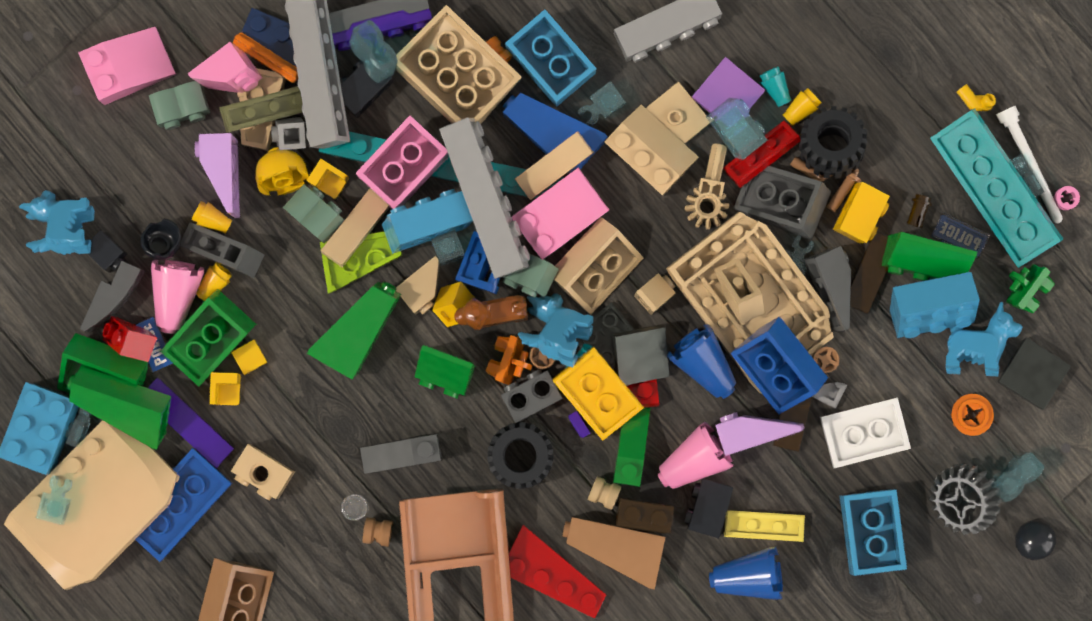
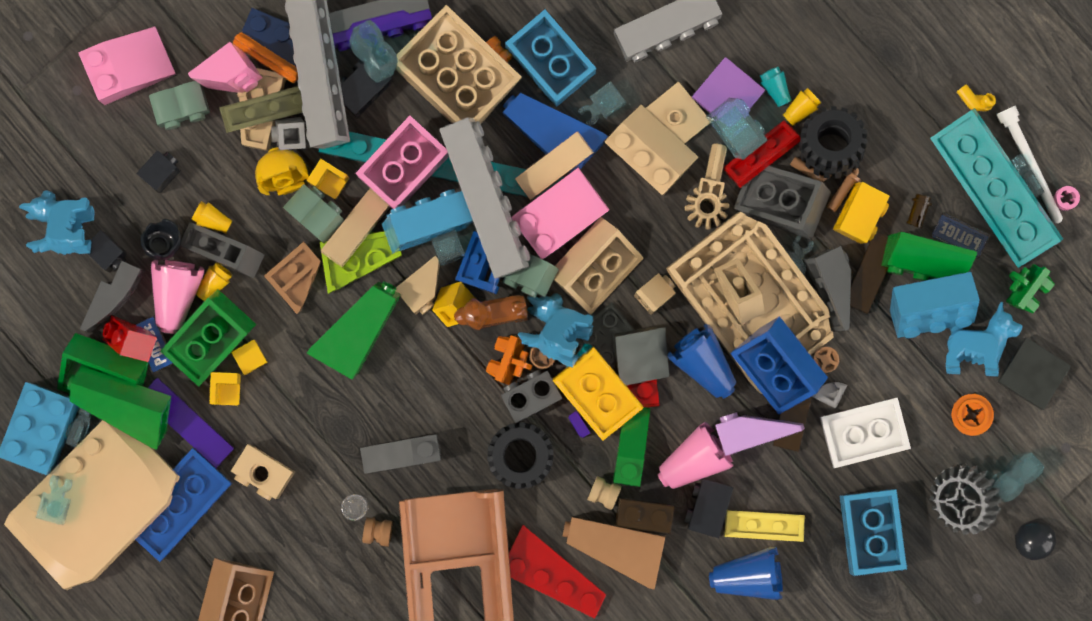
(159, 170): none -> black brick
(221, 163): lavender slope -> none
(295, 276): none -> medium nougat wing
(443, 371): green slope -> none

